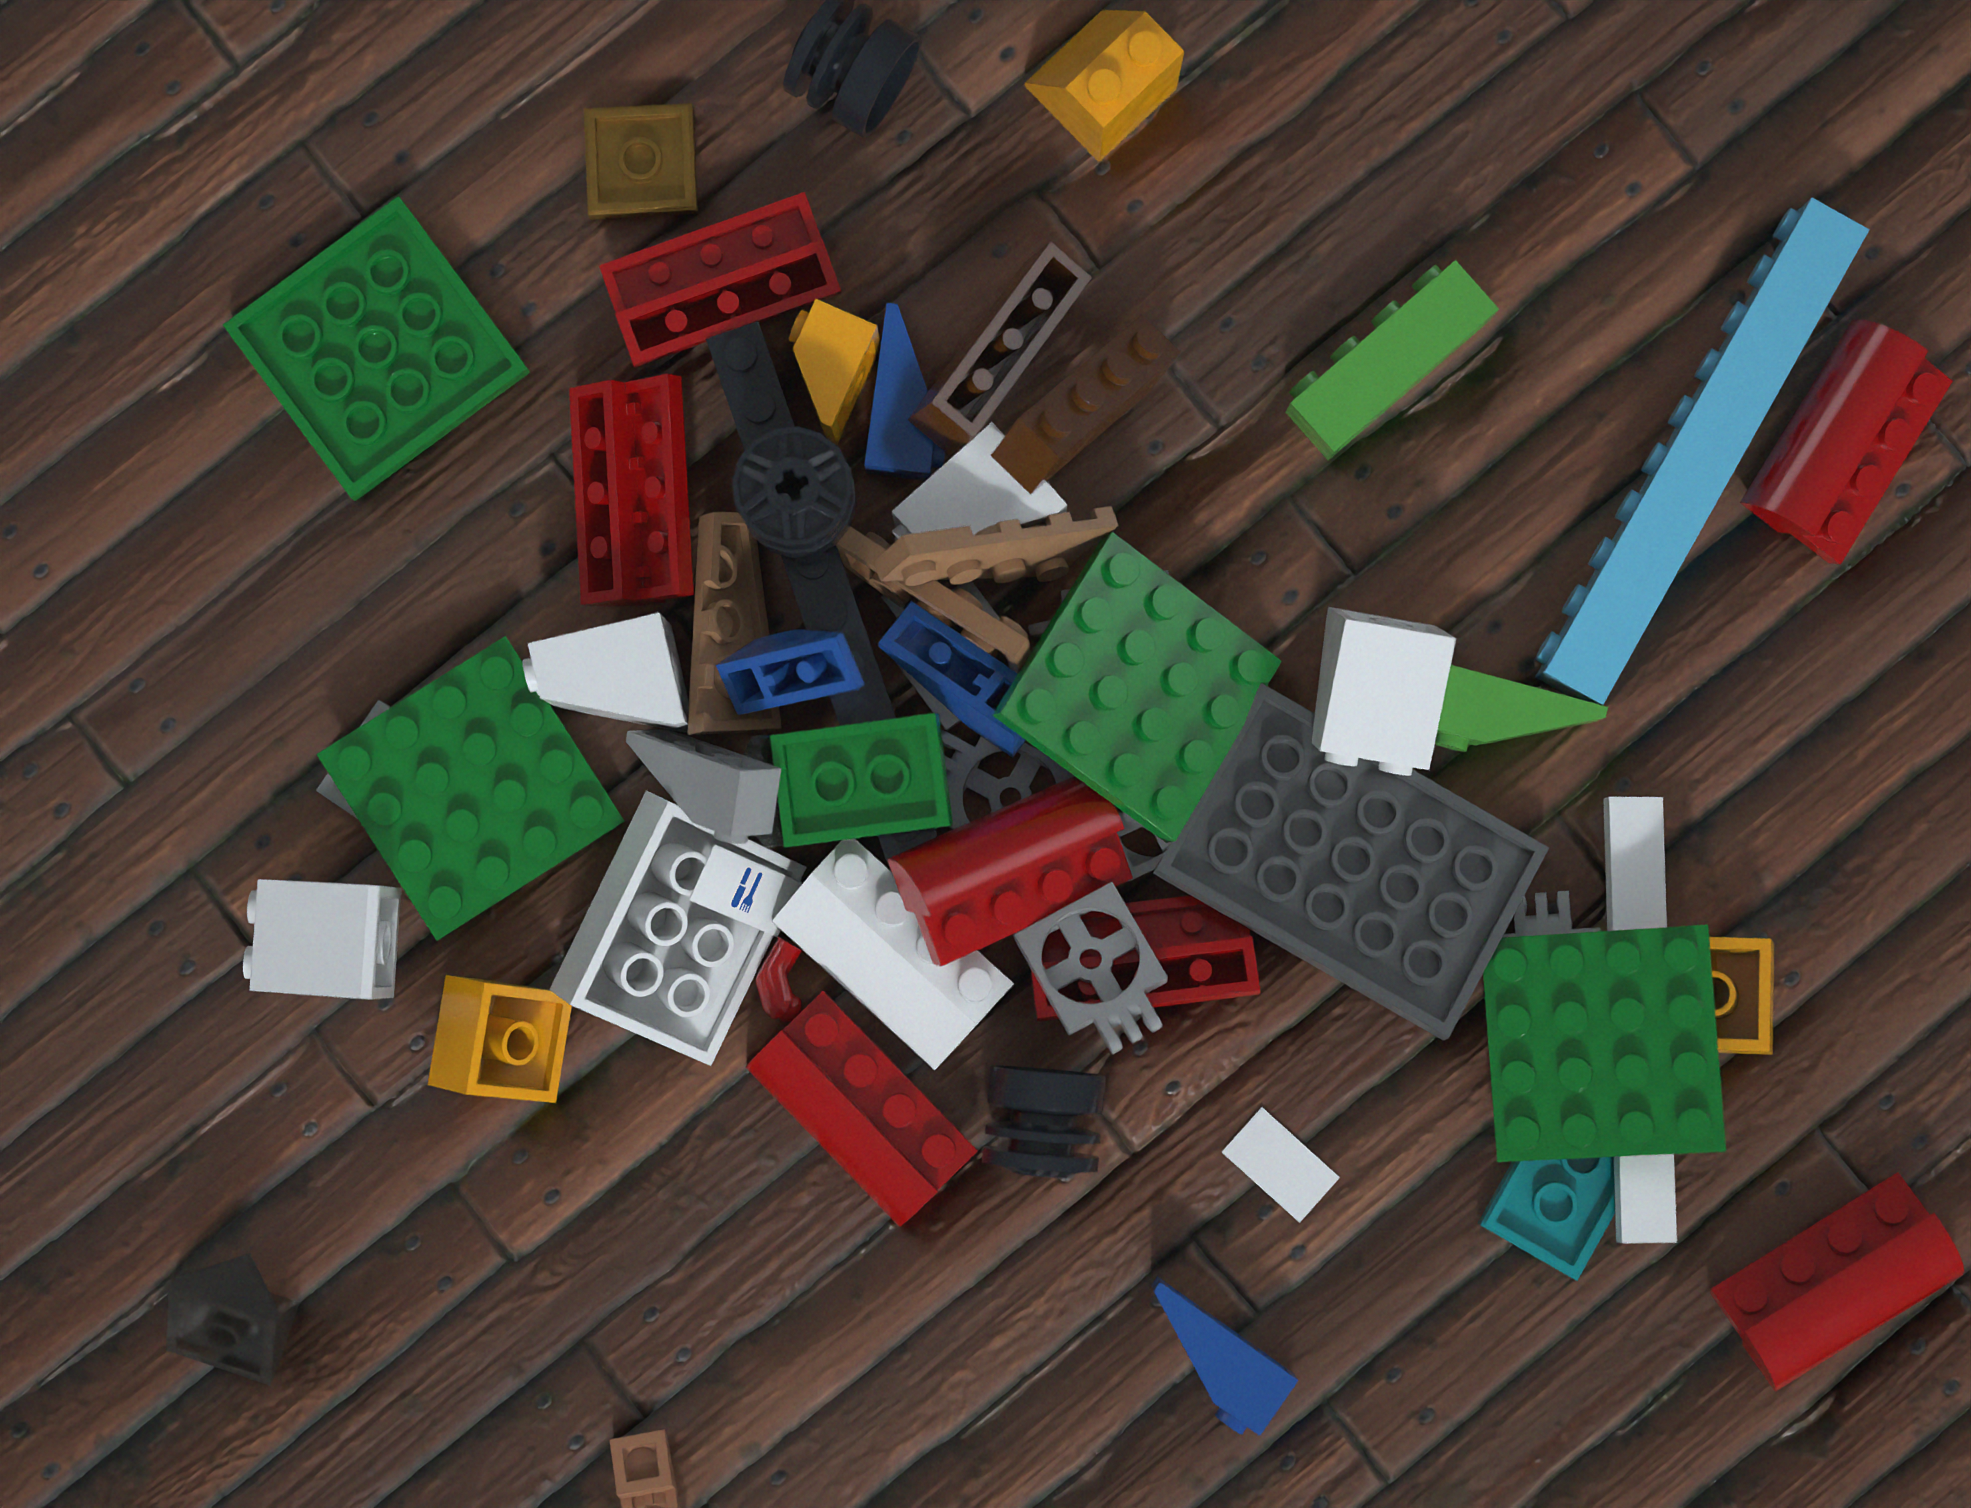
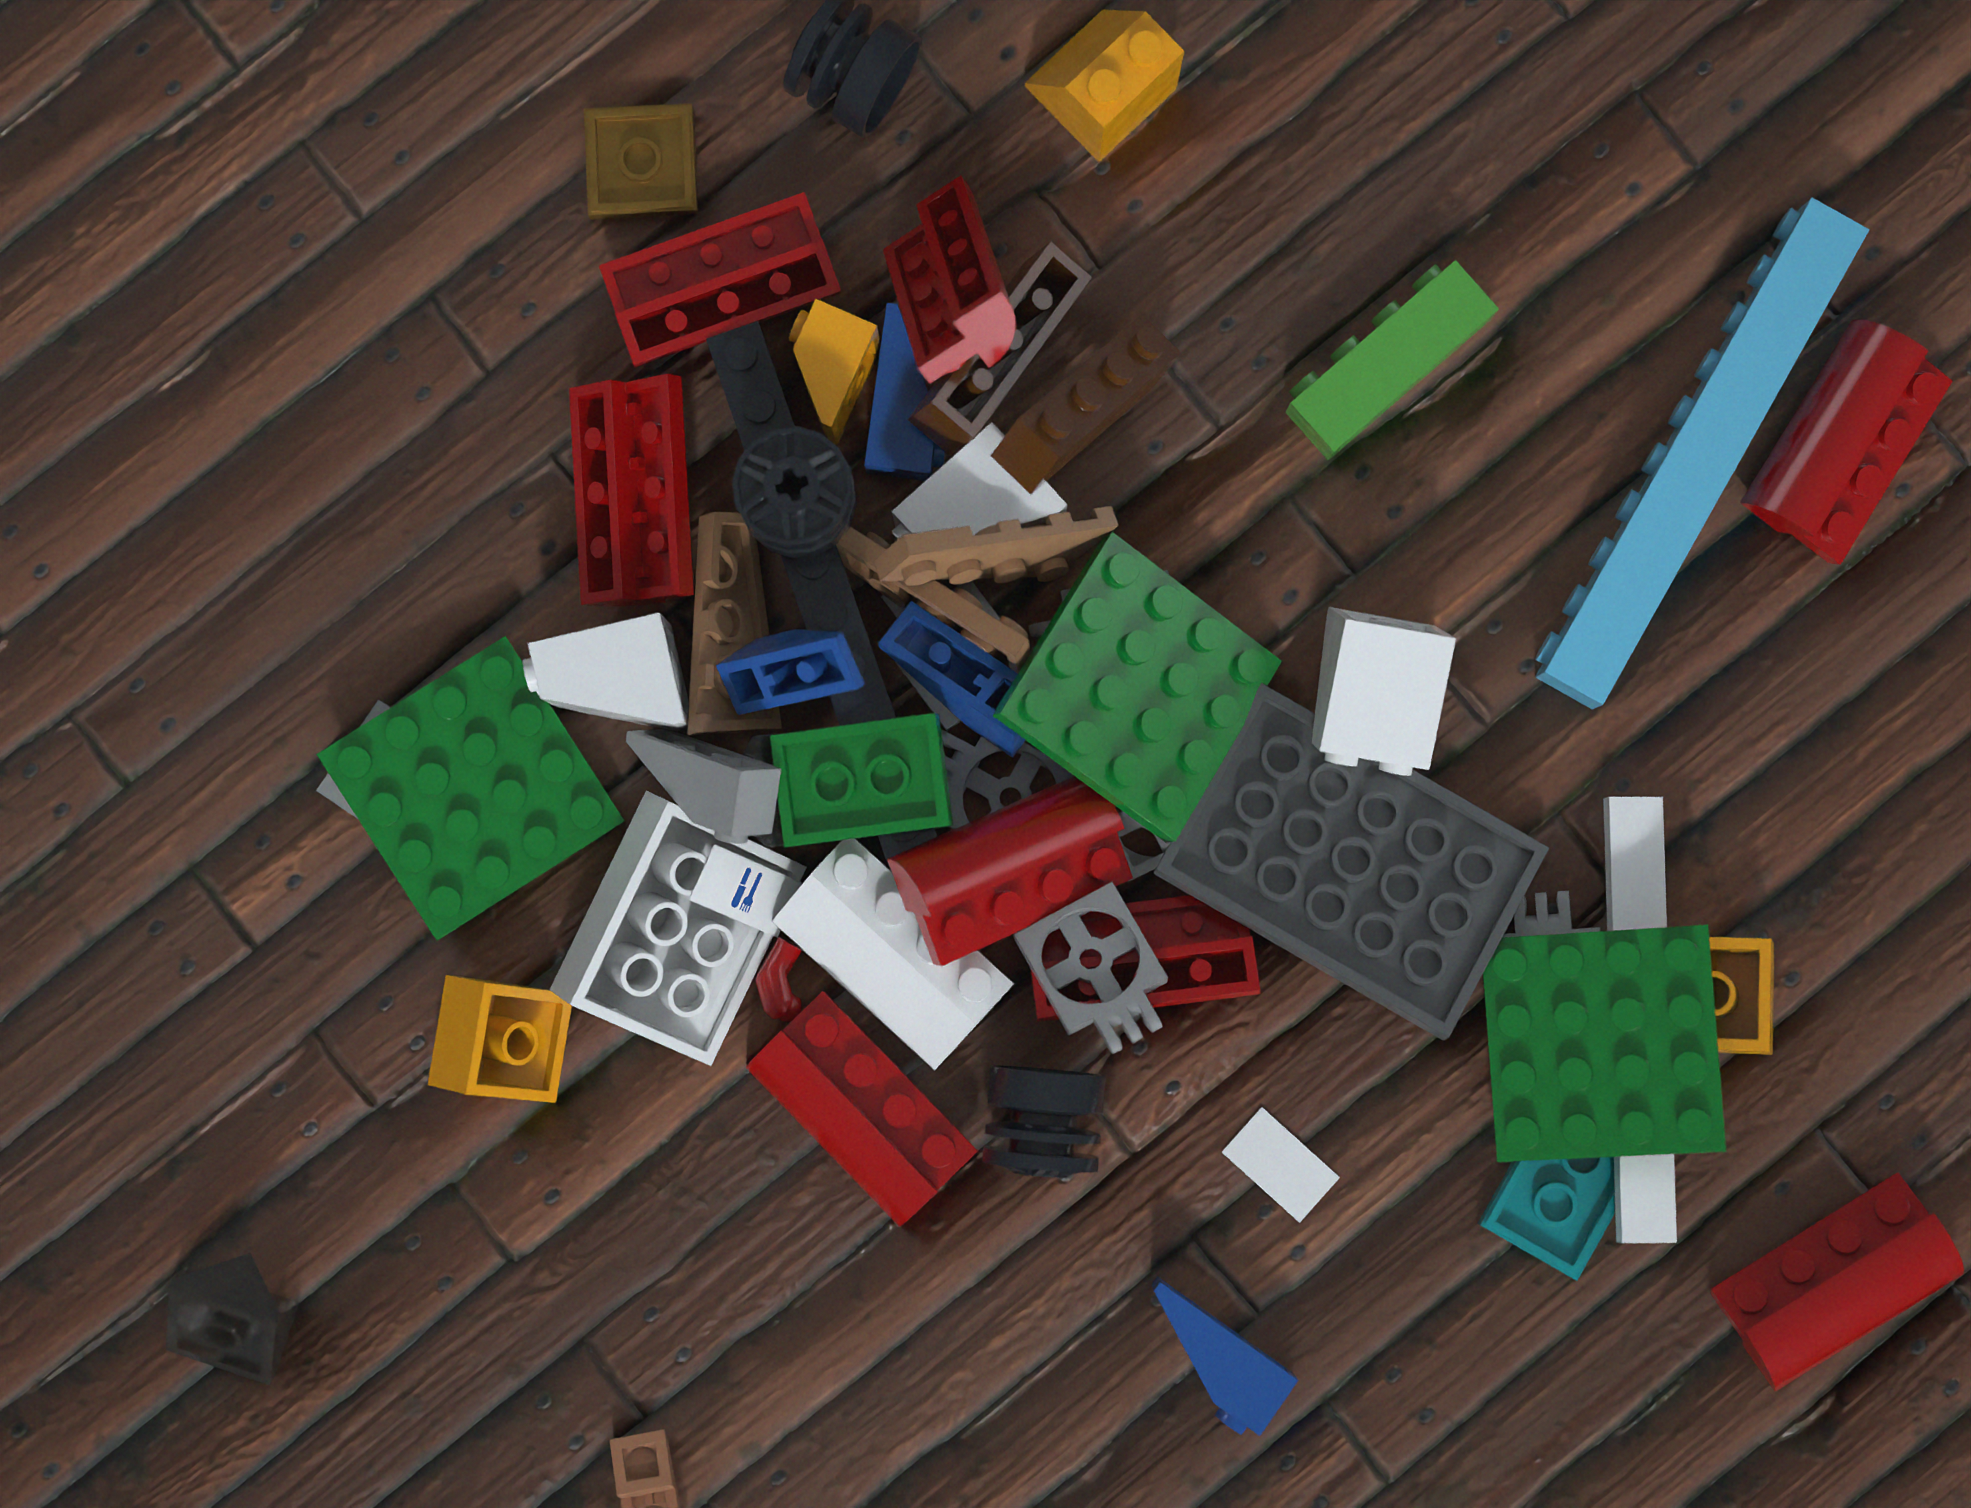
(323, 939): white slope -> none
(376, 348): green plate -> none
(950, 285): none -> red brick
(1494, 709): bright green slope -> none

